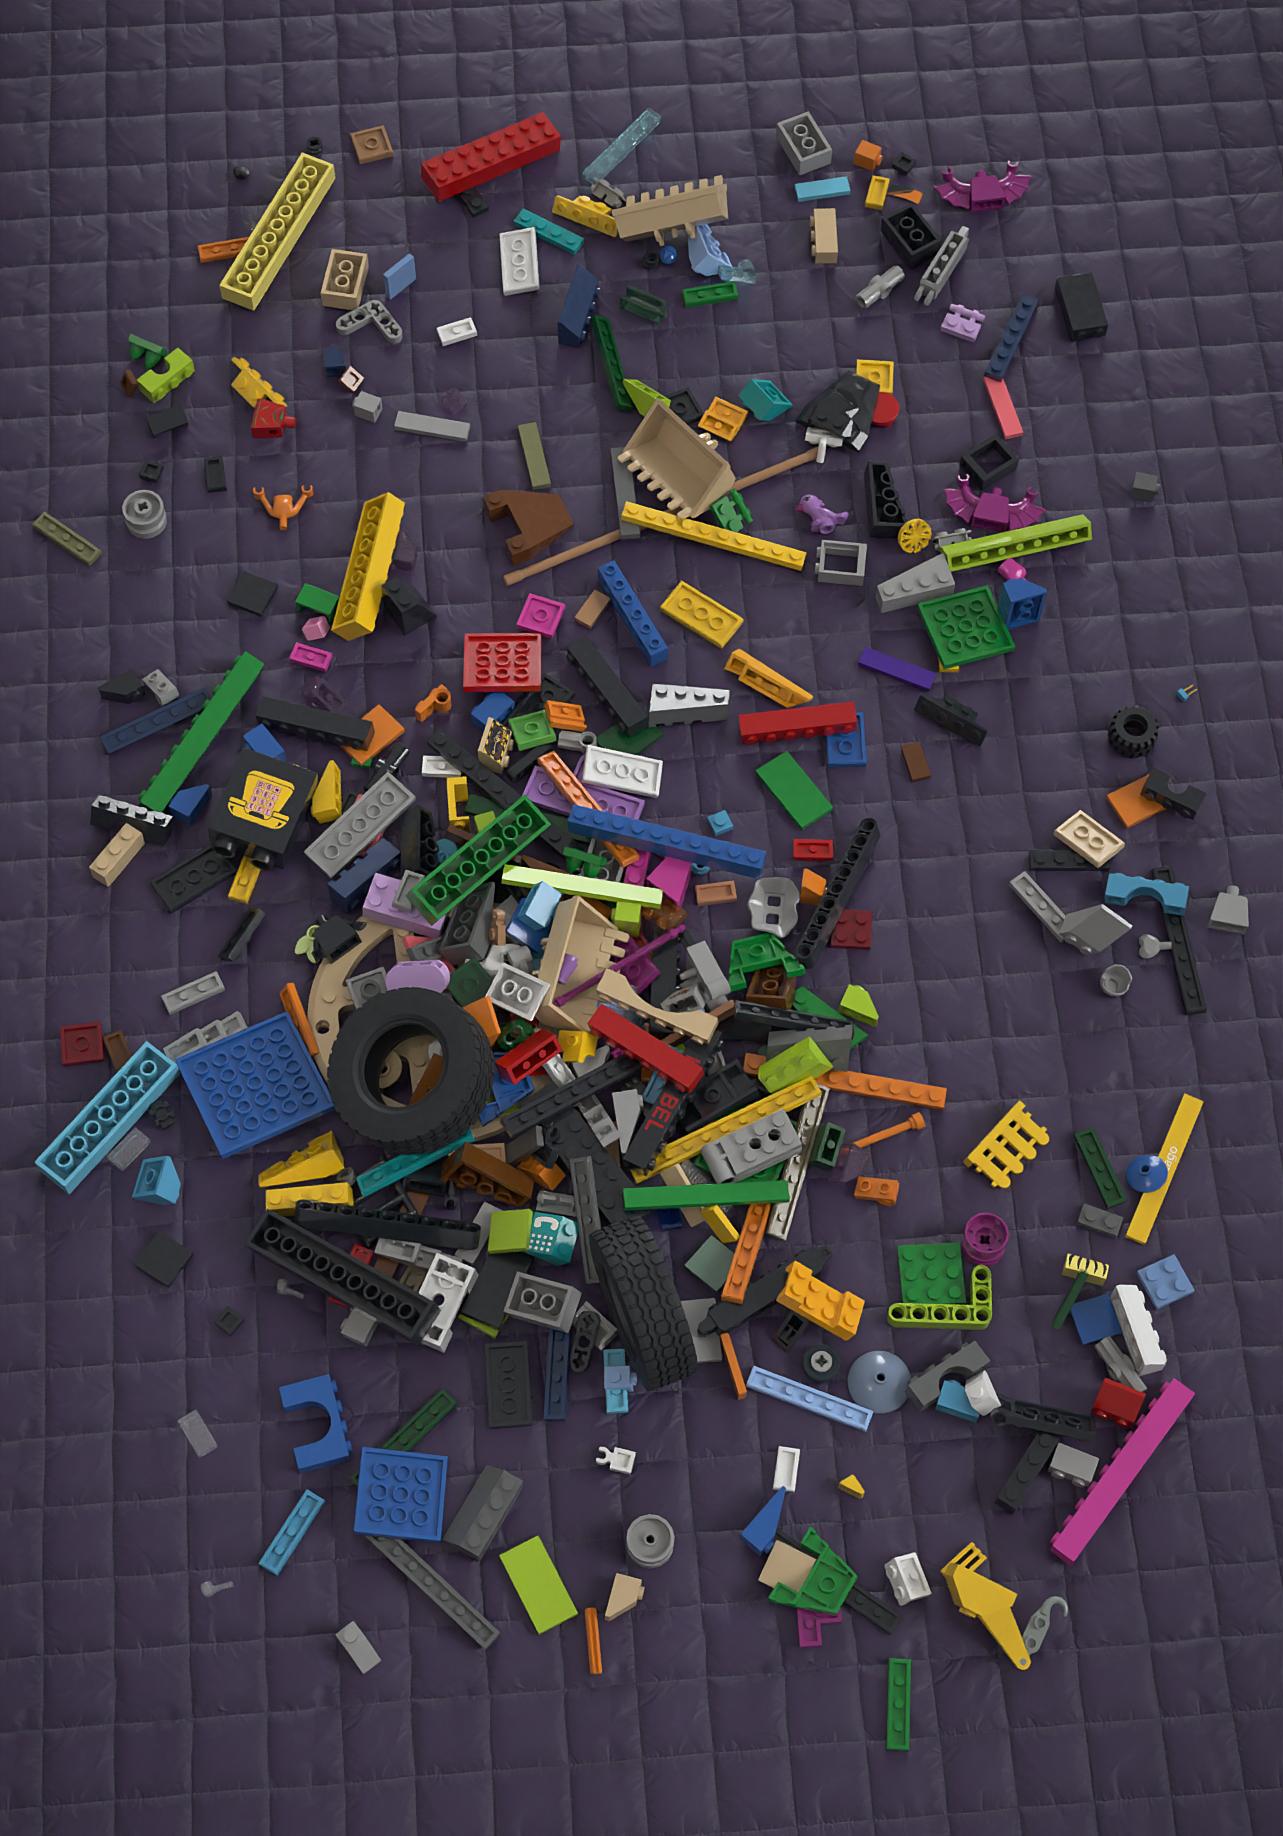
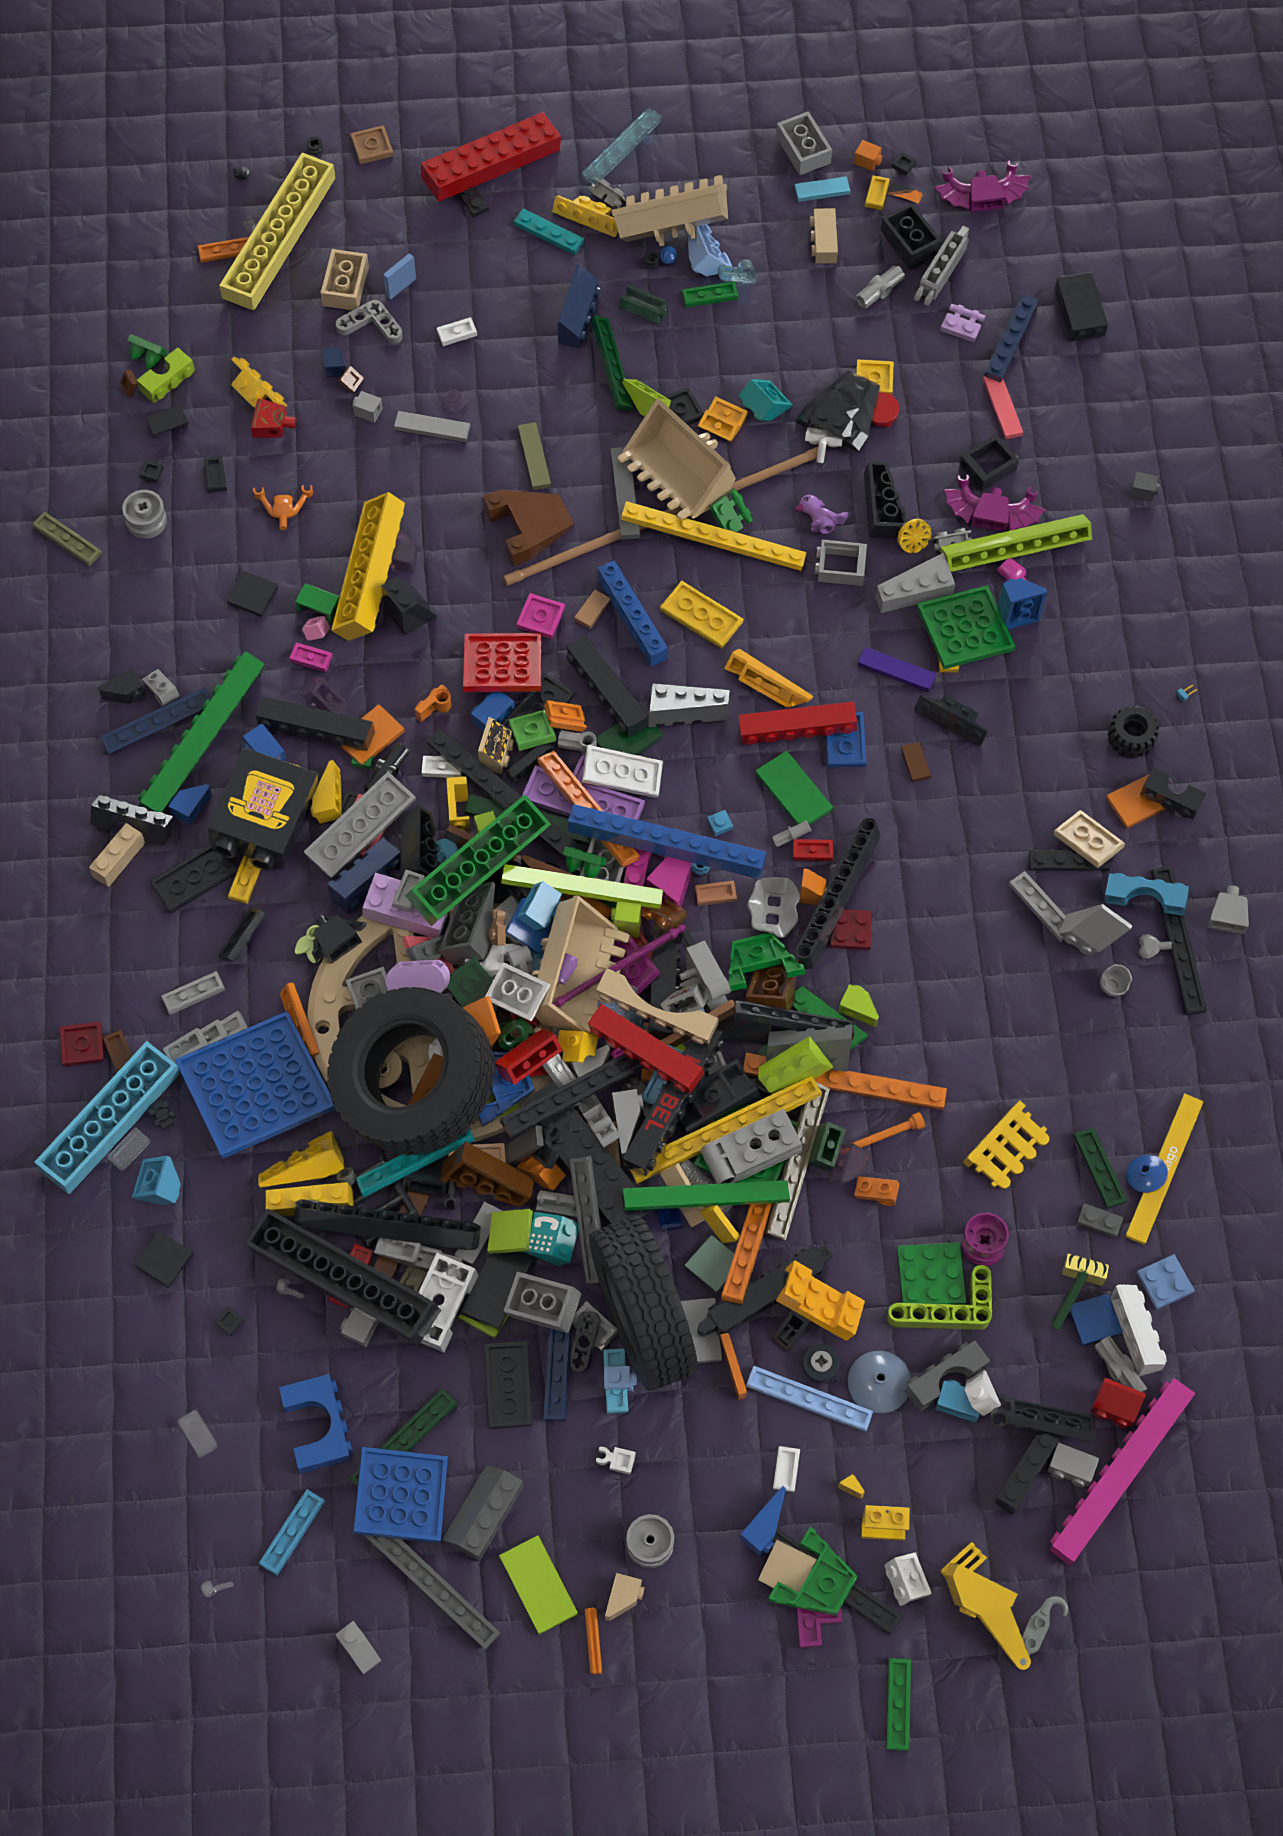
(519, 261): white tile -> none
(791, 833): none -> light grey axle
(883, 1525): none -> yellow panel

